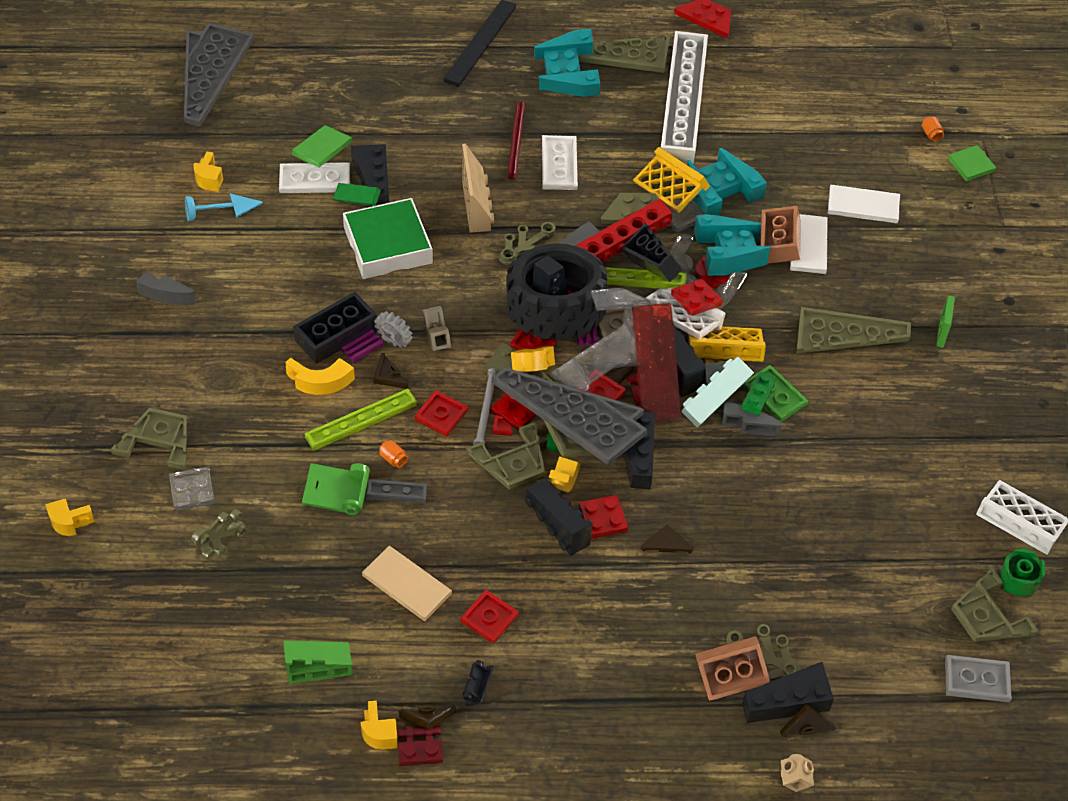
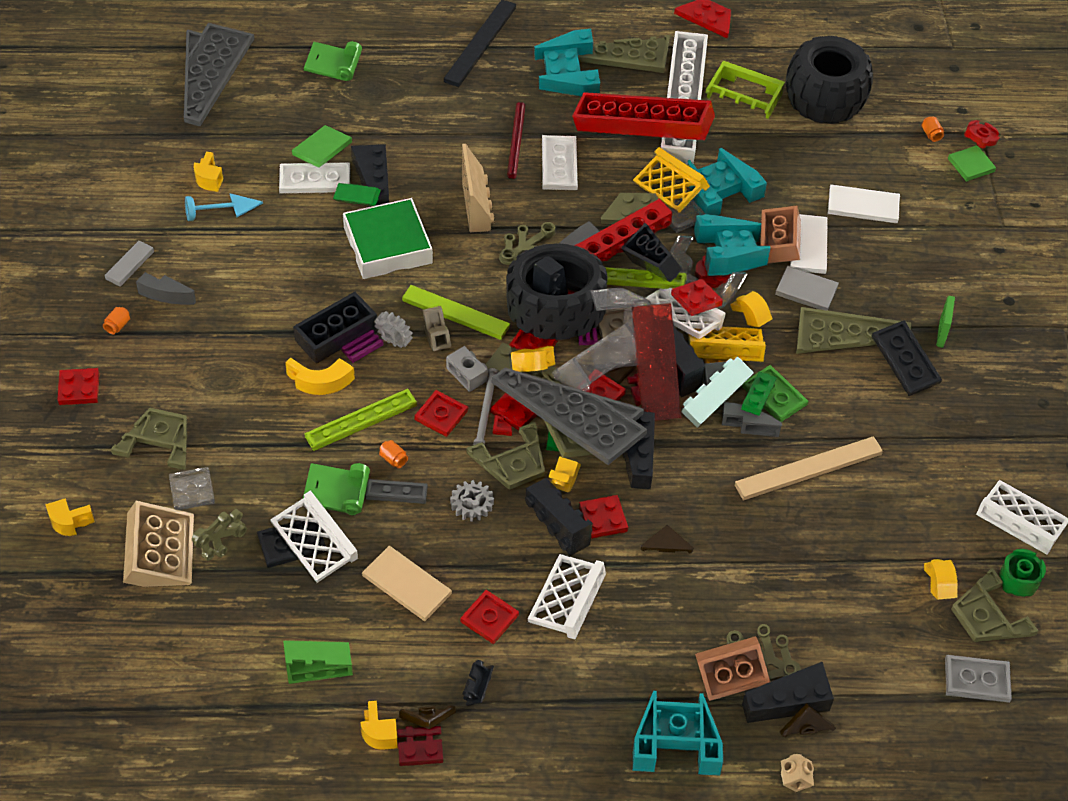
(78, 386): none -> red plate
(116, 320): none -> orange brick
(129, 263): none -> light grey tile
(158, 546): none -> tan slope
(276, 549): none -> black tile
(330, 530): none -> white fence
(333, 61): none -> bright green door
(388, 374): dark brown tile -> none
(457, 312): none -> lime tile
(467, 368): none -> light grey brick
(472, 500): none -> light grey gear
(584, 599): none -> white fence
(644, 116): none -> red brick
(678, 727): none -> teal wedge
(731, 72): none -> lime hinge
(754, 309): none -> yellow brick
(807, 288): none -> light grey tile
(808, 468): none -> tan tile
(829, 79): none -> black tyre
(906, 358): none -> black tile
(942, 578): none -> yellow brick
(982, 134): none -> red plate

